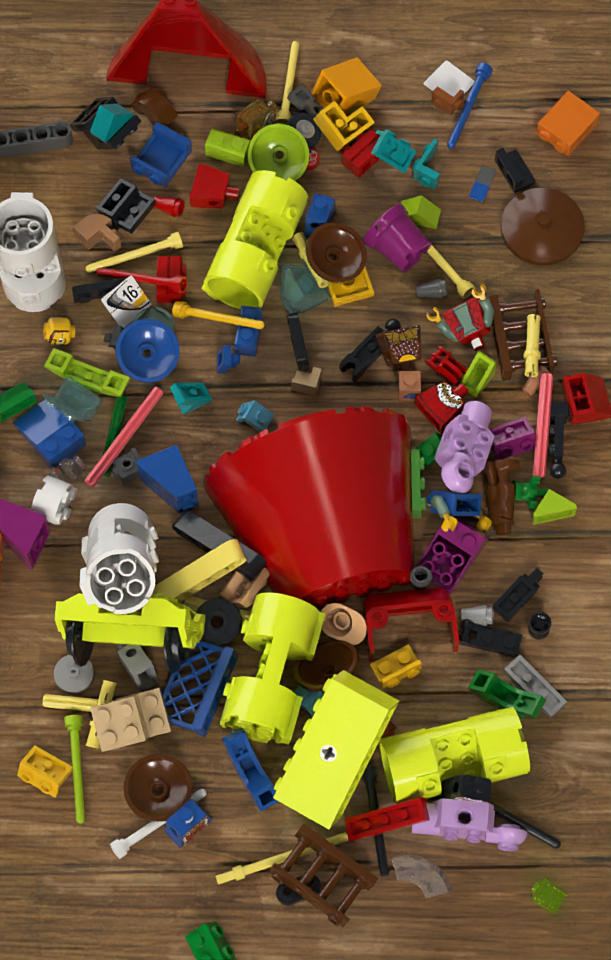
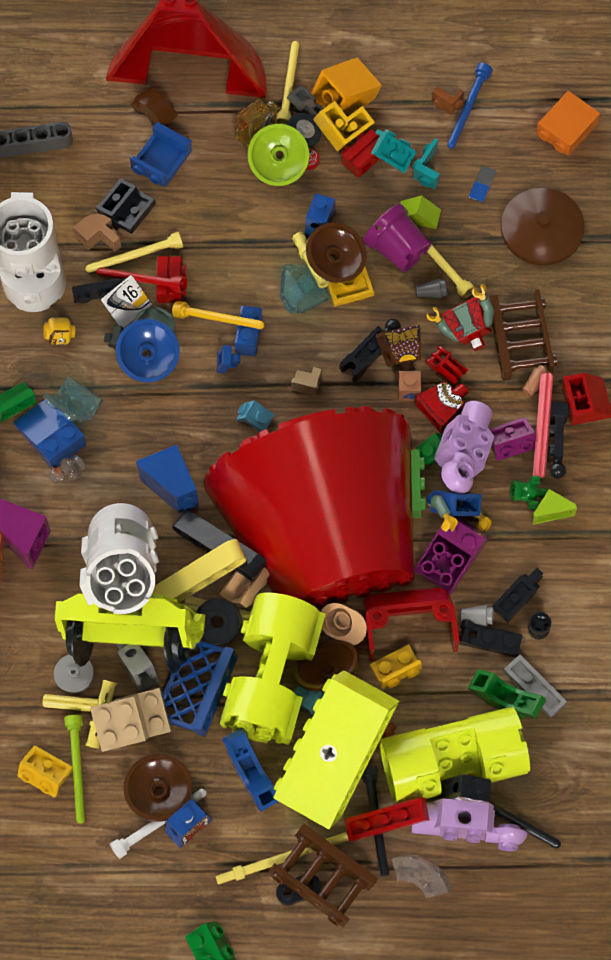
(54, 500): white brick -> none
(86, 119): black bracket -> none
(92, 378): lime slope -> none
(109, 120): teal slope -> none
(115, 425): green axle -> none
(123, 437): coral axle -> none
(129, 473): dark grey brick -> none
(170, 205): red cone -> none
(190, 396): teal slope -> none
(212, 188): red torso -> none
(227, 147): lime brick -> none
(254, 242): neon yellow cylinder -> none
(298, 341): black beam -> none
(420, 577): dark grey cone -> none
(449, 79): white sticker -> none
(479, 374): lime slope -> none
(502, 494): reddish brown piece -> none
(514, 169): black panel -> none
(532, 351): light yellow pin -> none
(547, 896): clear neon green bracket -> none

